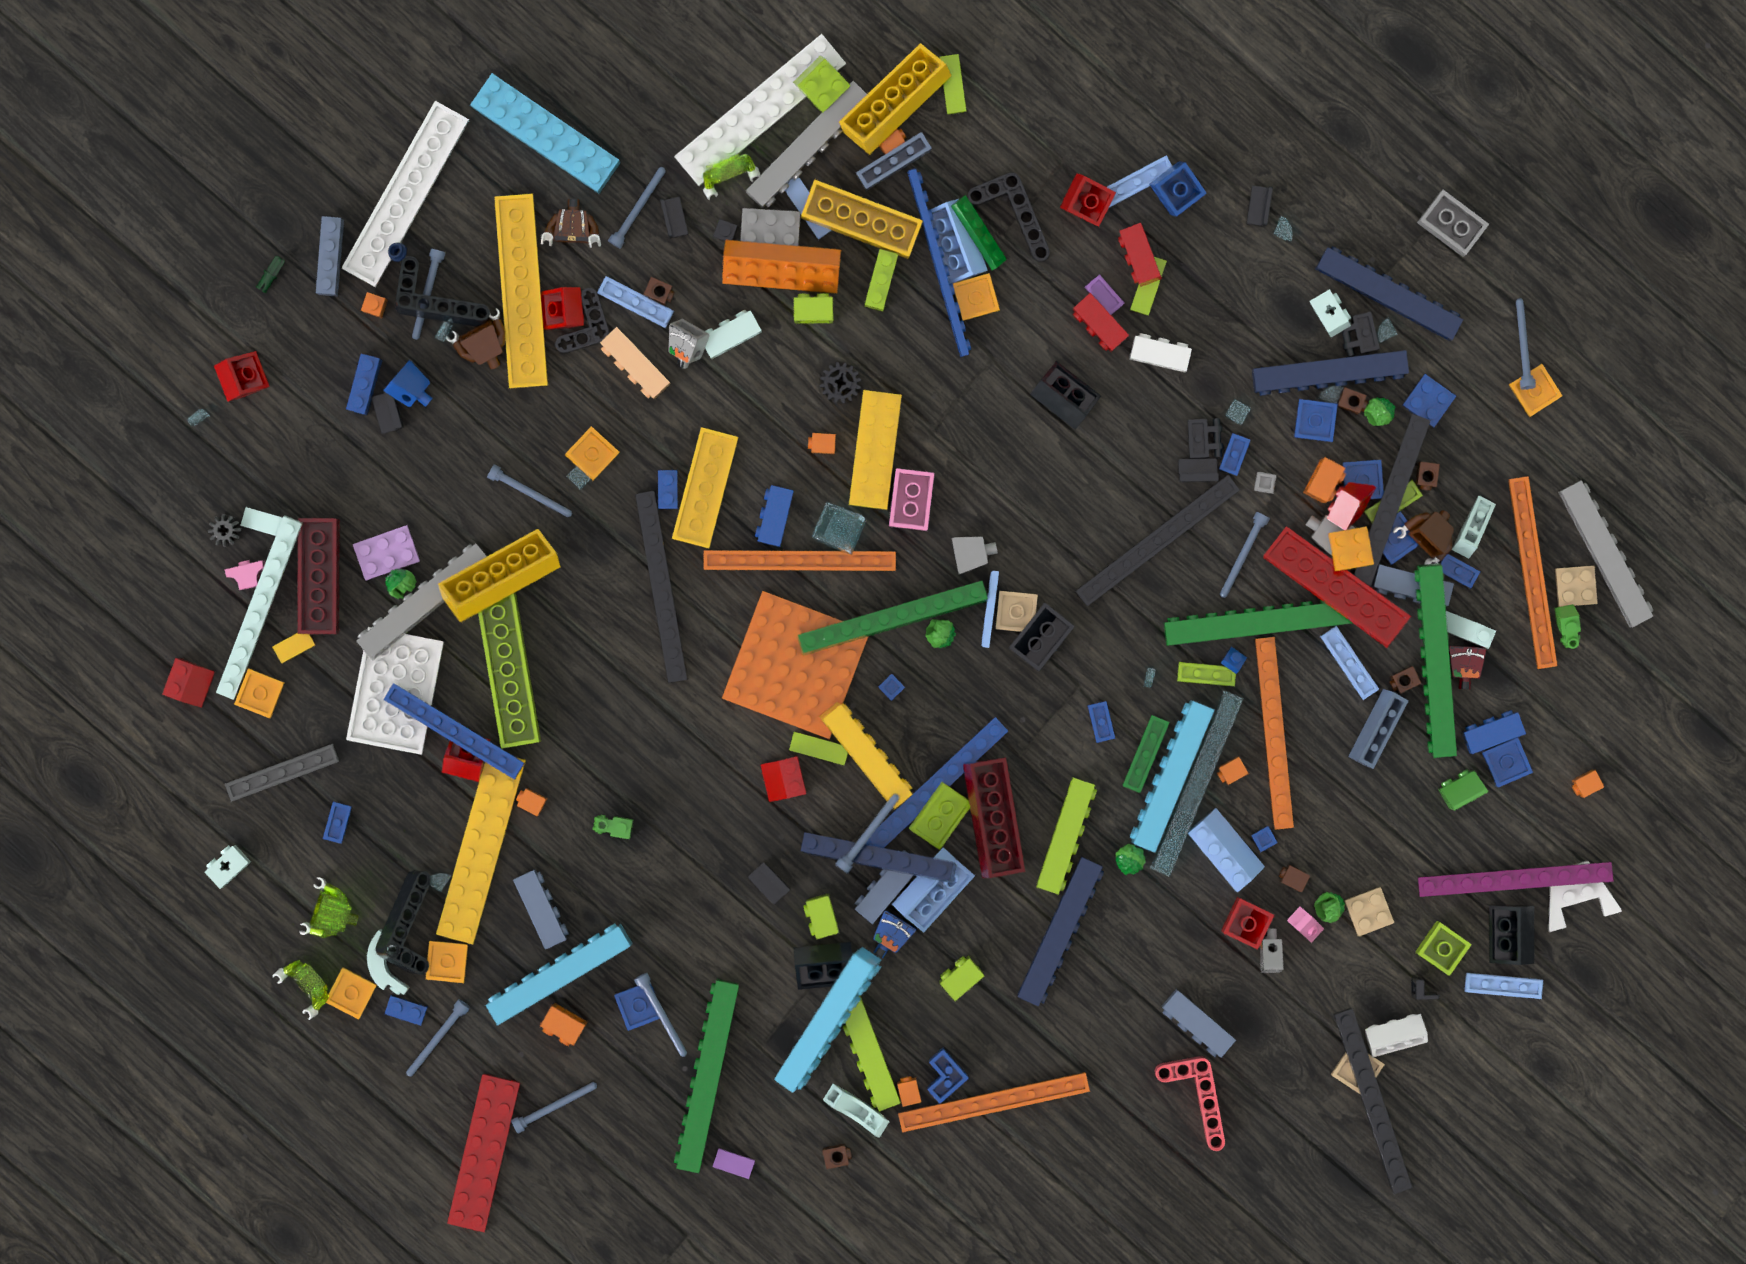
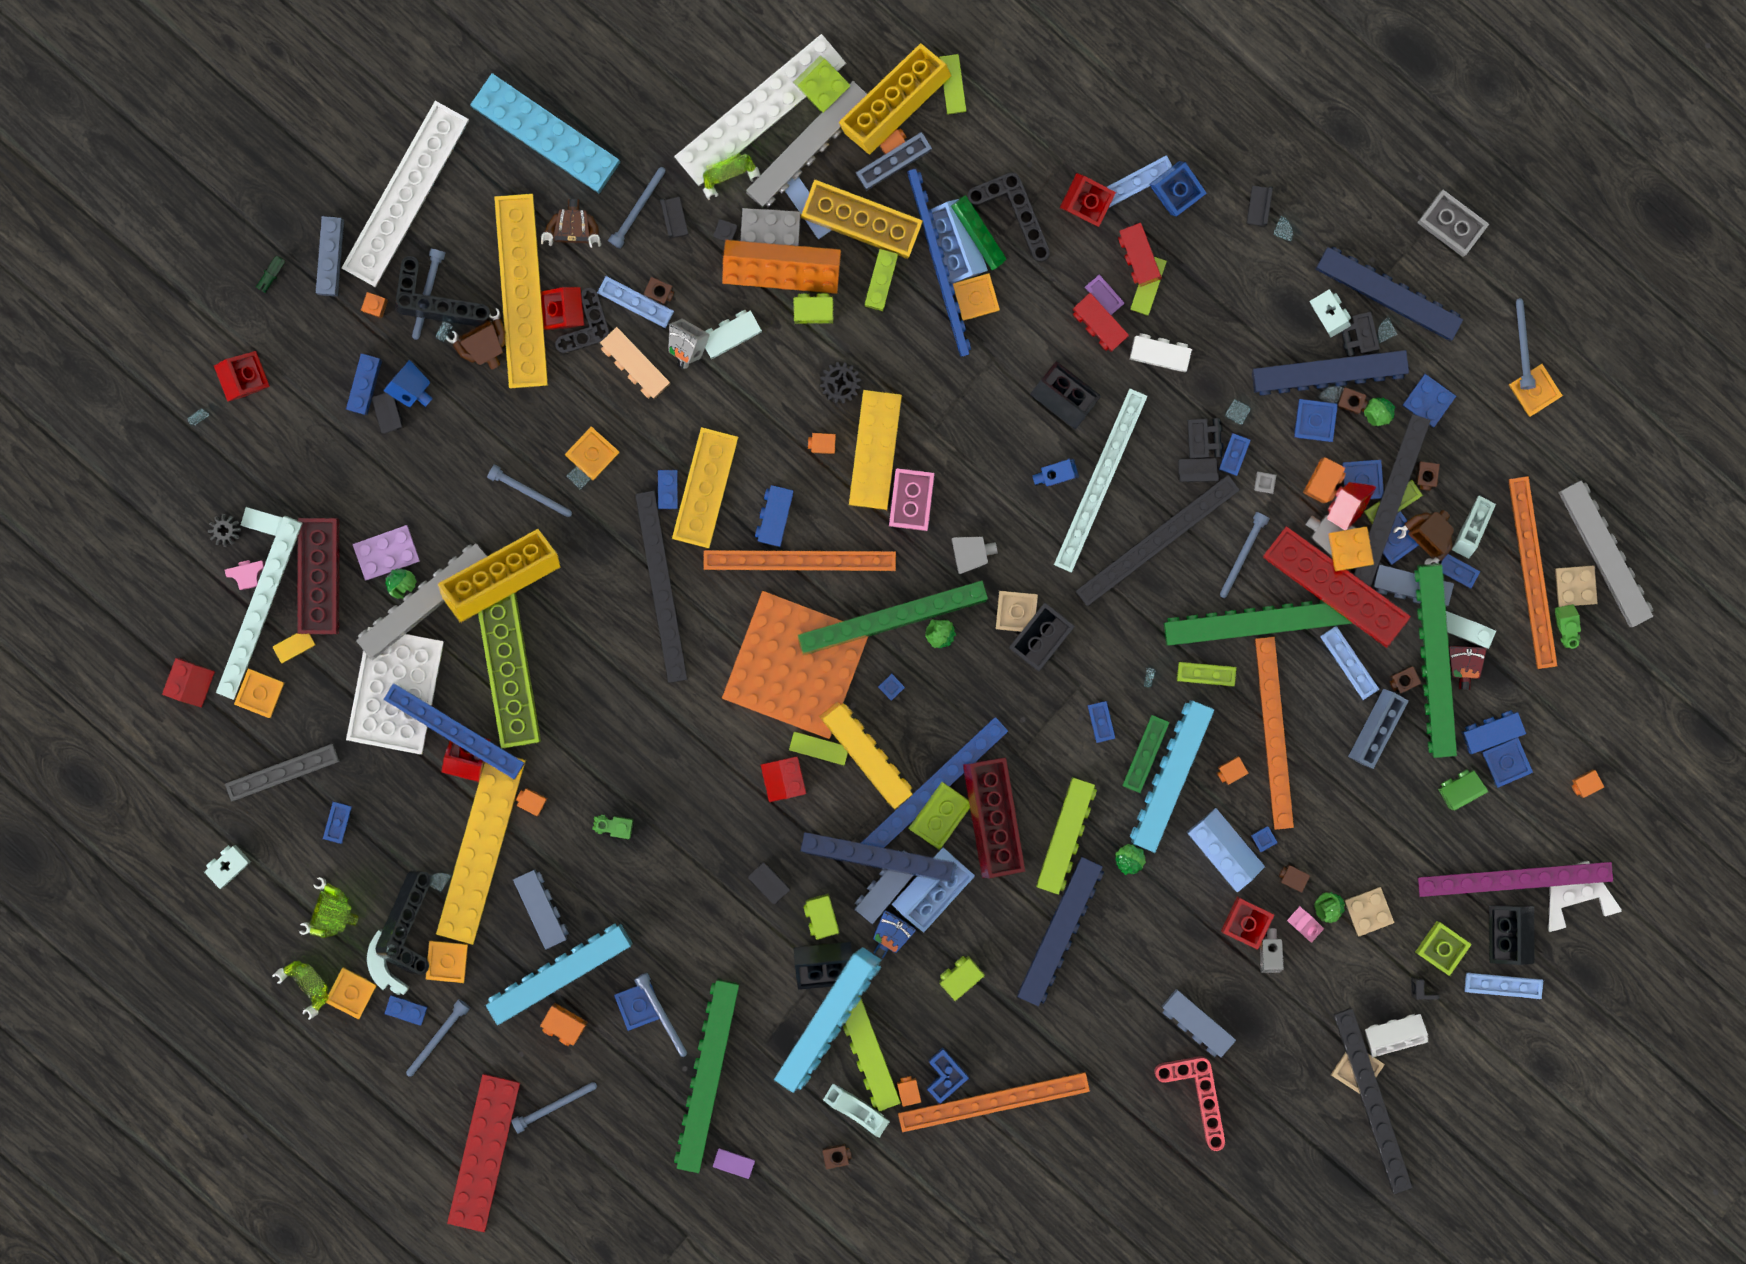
(394, 248): dark blue plate -> none
(839, 528): clear light blue brick -> none
(846, 861): sand blue piece -> none
(990, 609): light blue tile -> none
(1064, 471): none -> blue torso
(1100, 480): none -> light aqua plate
(1196, 783): clear light blue brick -> none
(1233, 660): blue plate -> none

